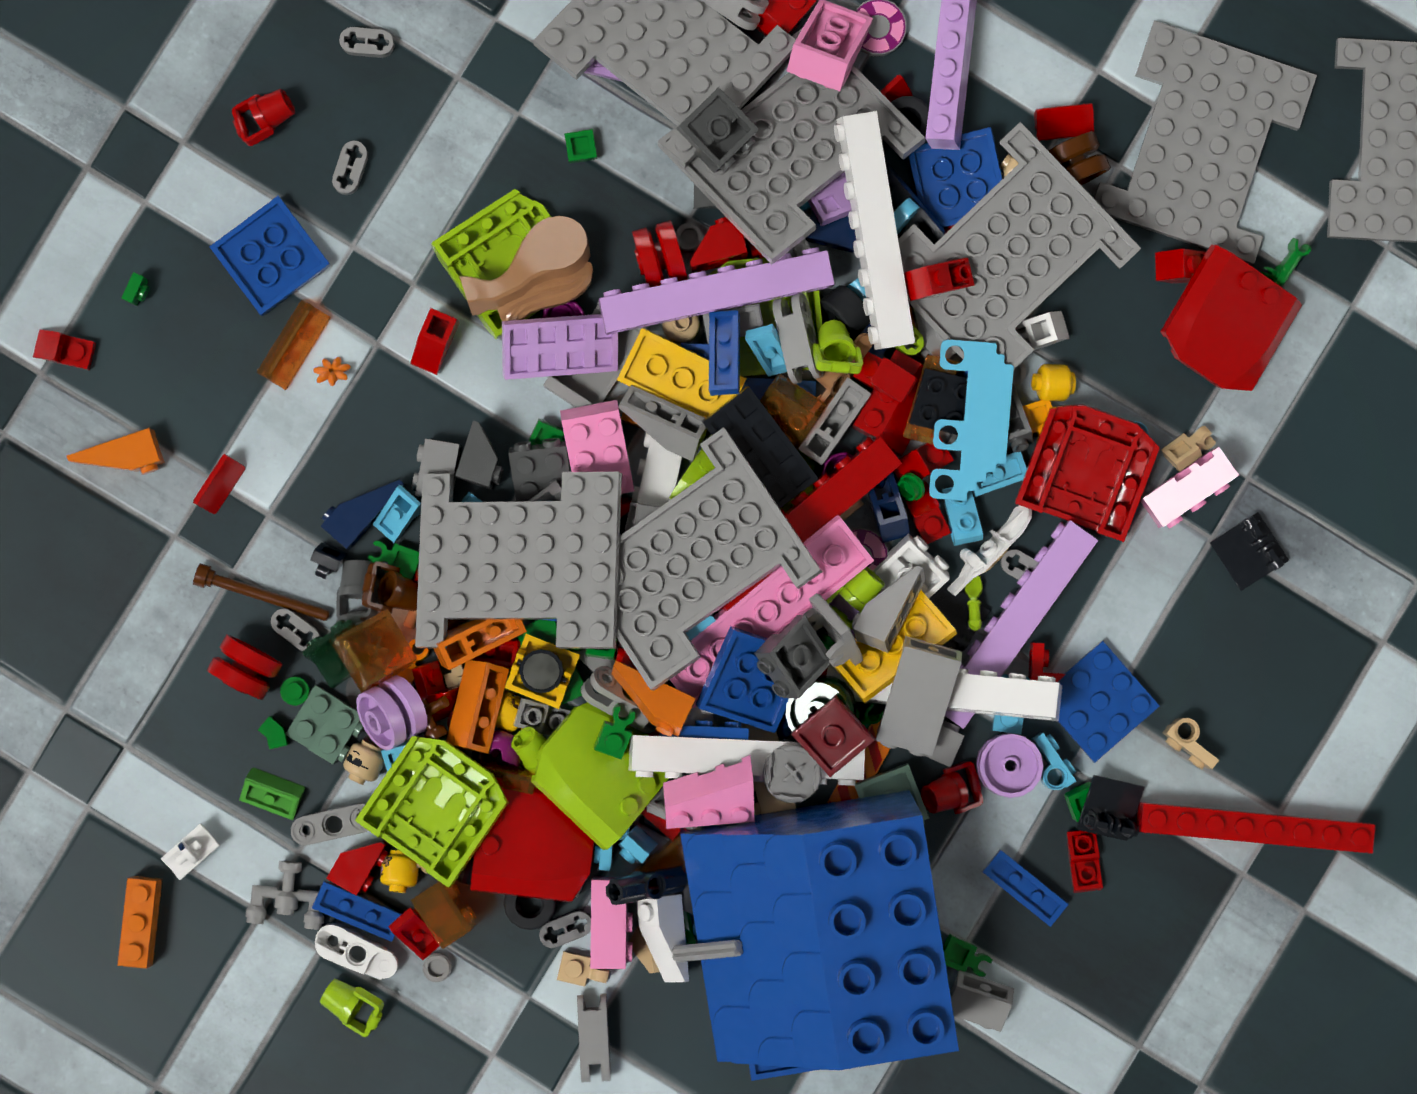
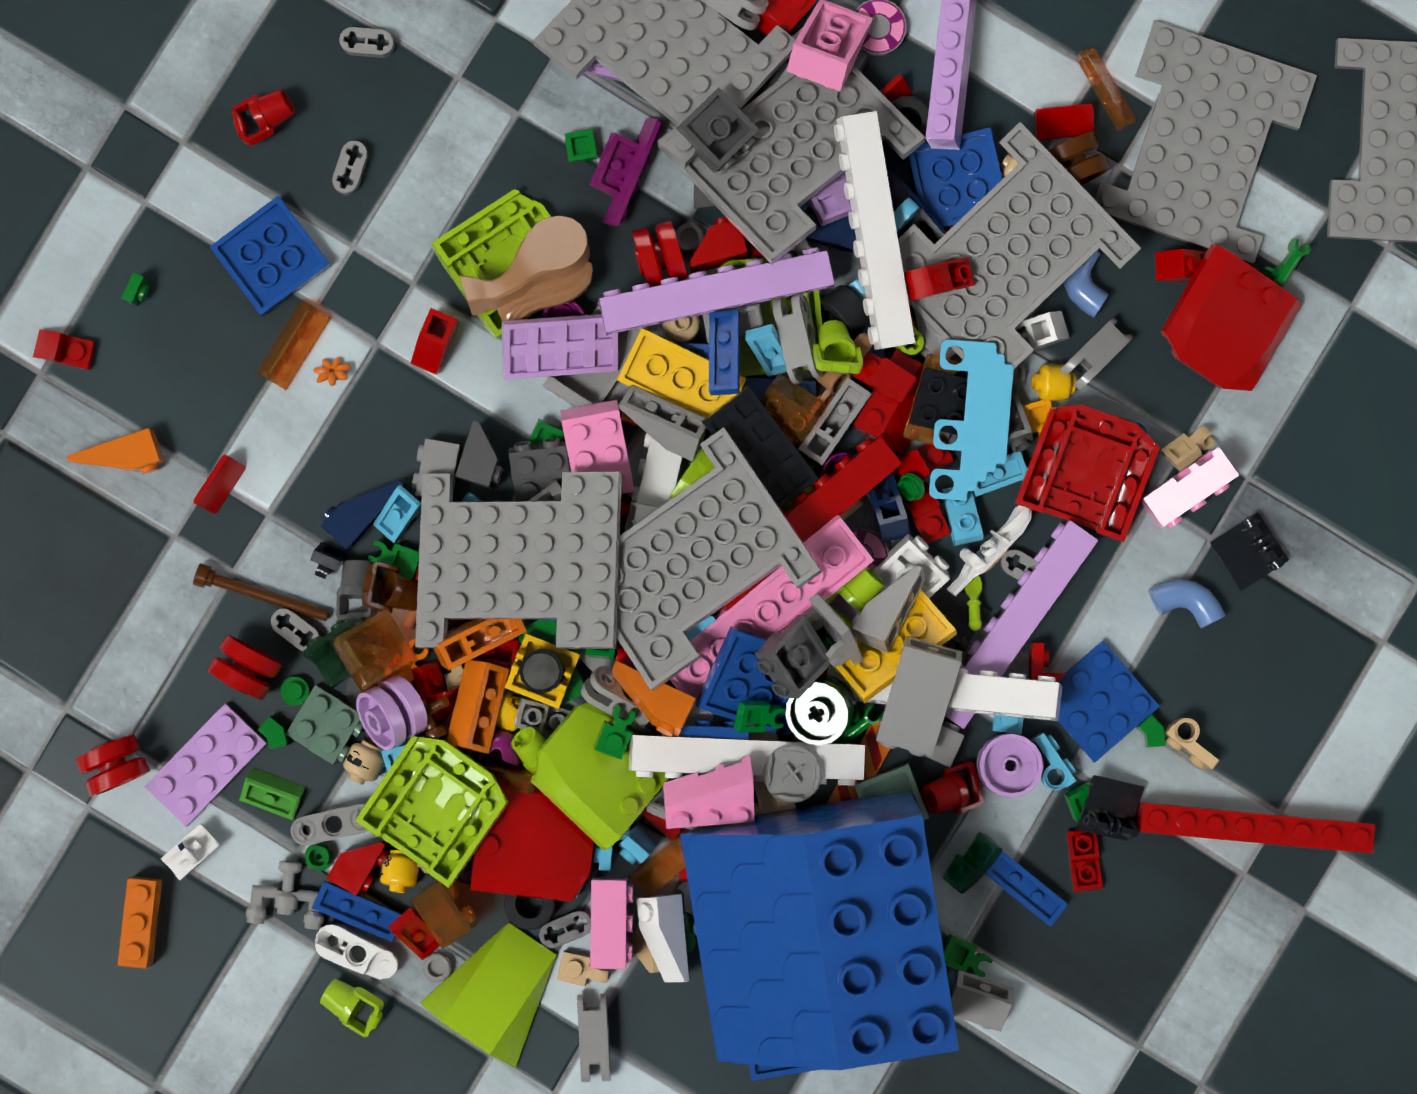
(111, 762): none -> red wheel
(206, 764): none -> lavender plate
(314, 863): none -> green plate
(495, 993): none -> lime wedge
(621, 168): none -> magenta bracket
(646, 885): black piece -> none
(707, 950): light grey axle -> none
(754, 716): none -> green plate
(833, 736): dark red tile -> none
(971, 867): none -> clear green slope
(1083, 290): none -> medium blue cylinder
(1097, 352): none -> light grey piece
(1105, 88): none -> clear orange slope
(1153, 732): none -> green piece
(1187, 595): none -> medium blue cylinder

